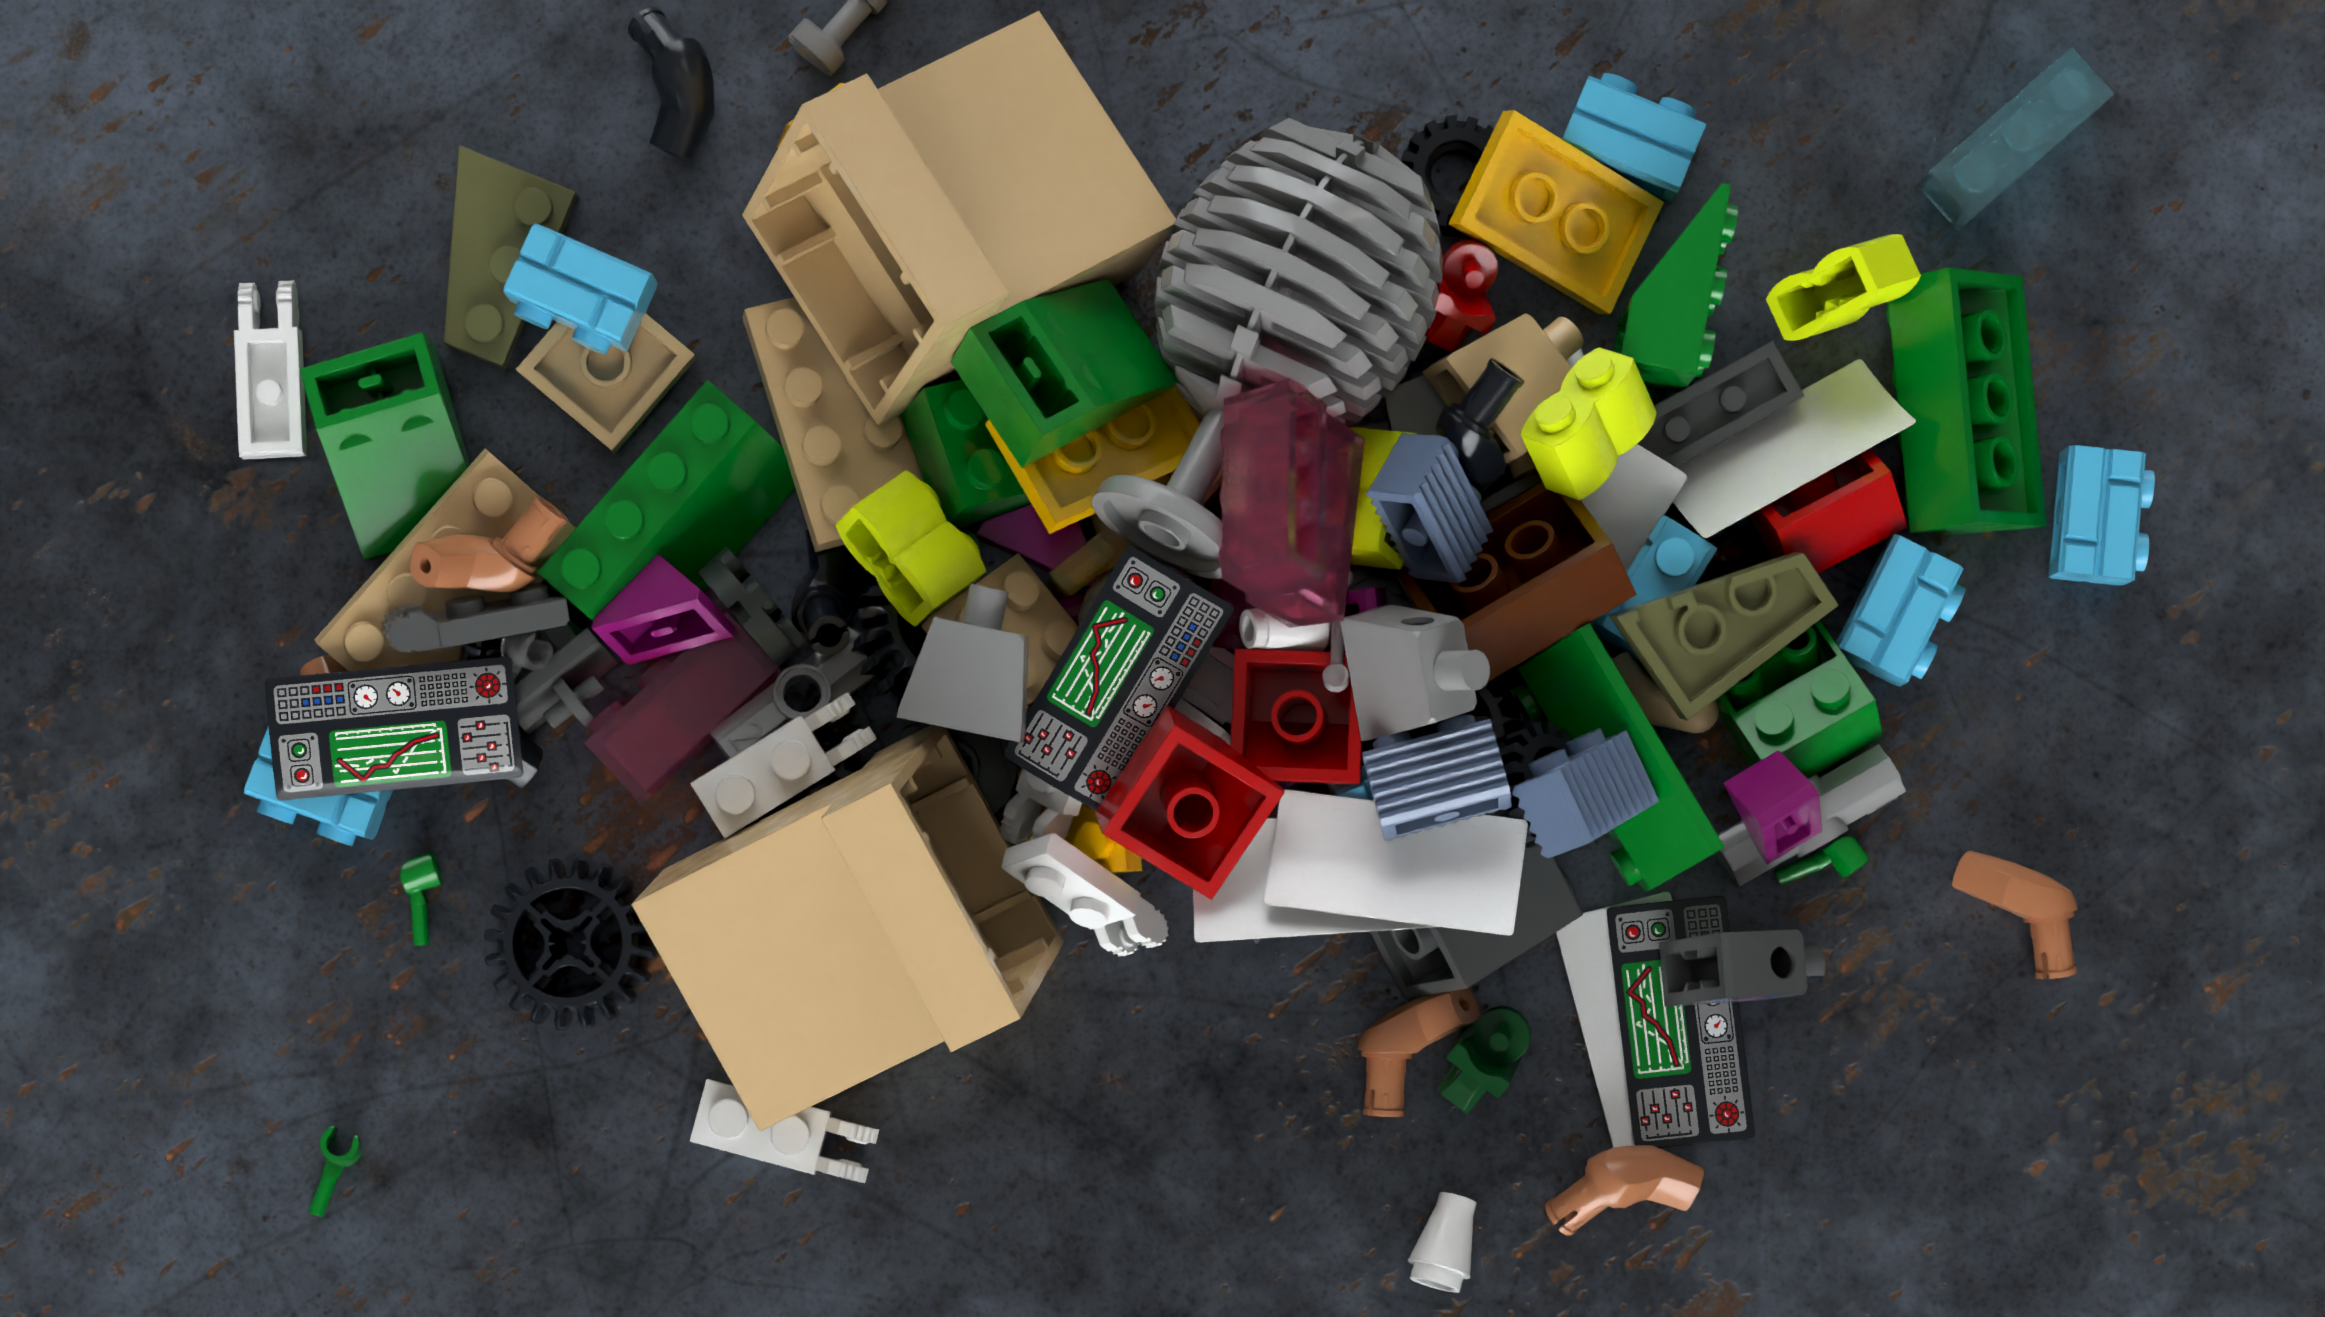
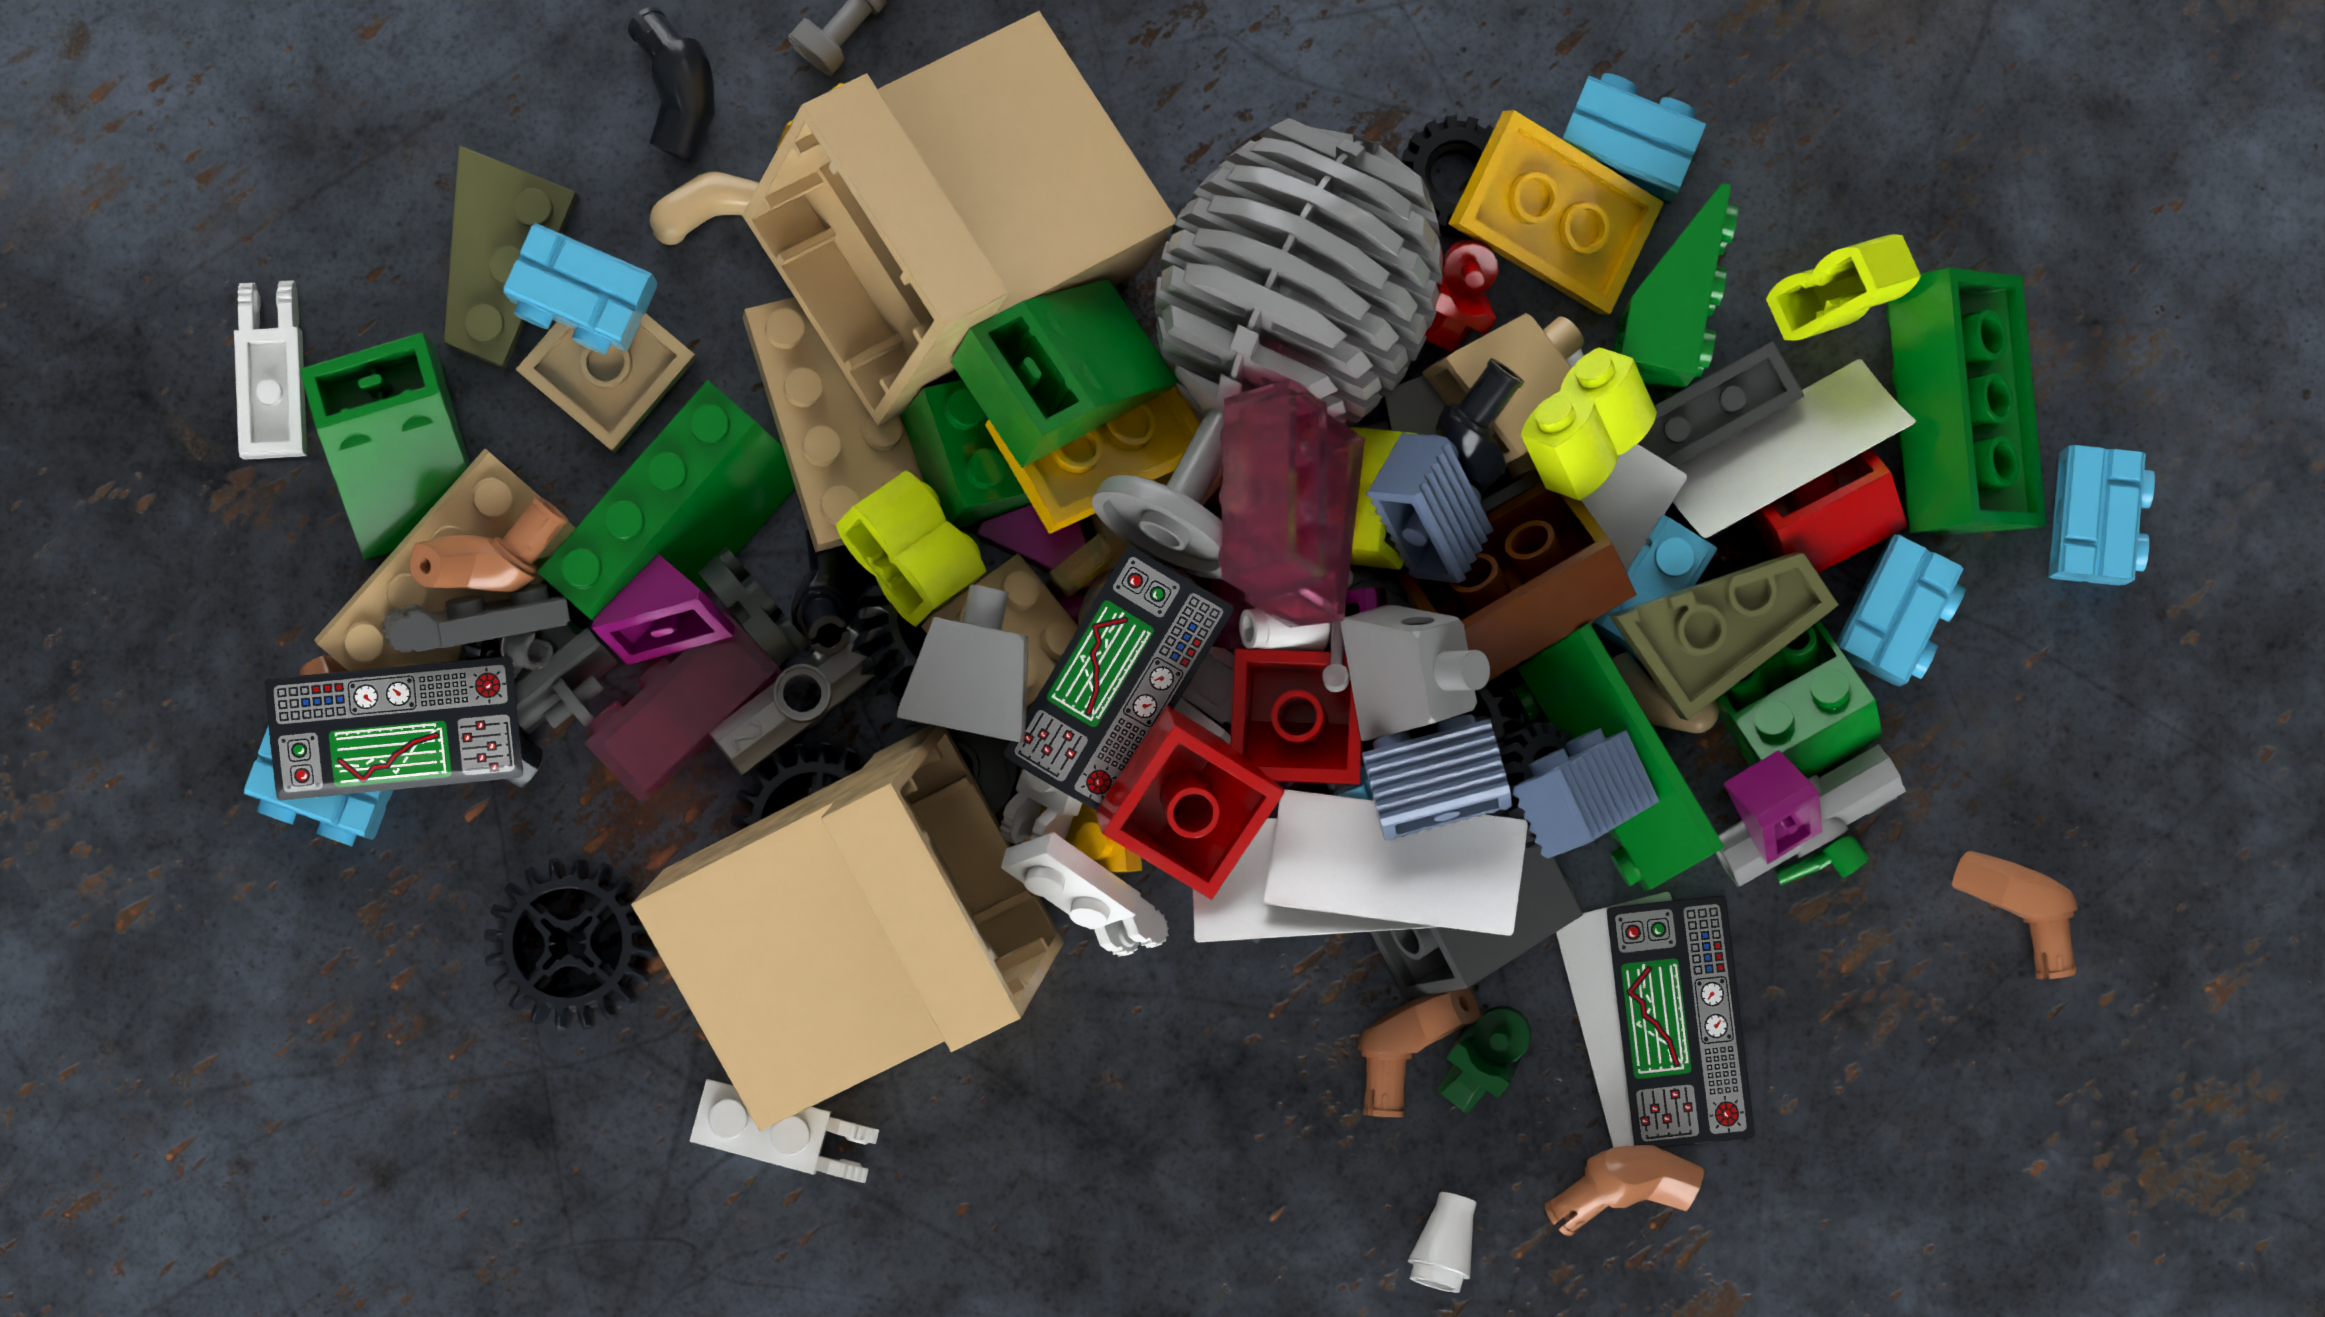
(332, 1169): green hand -> none
(416, 876): green hand -> none
(698, 201): none -> tan arm
(776, 768): white hinge -> none
(1738, 967): dark grey torso -> none
(2015, 139): clear light blue brick -> none

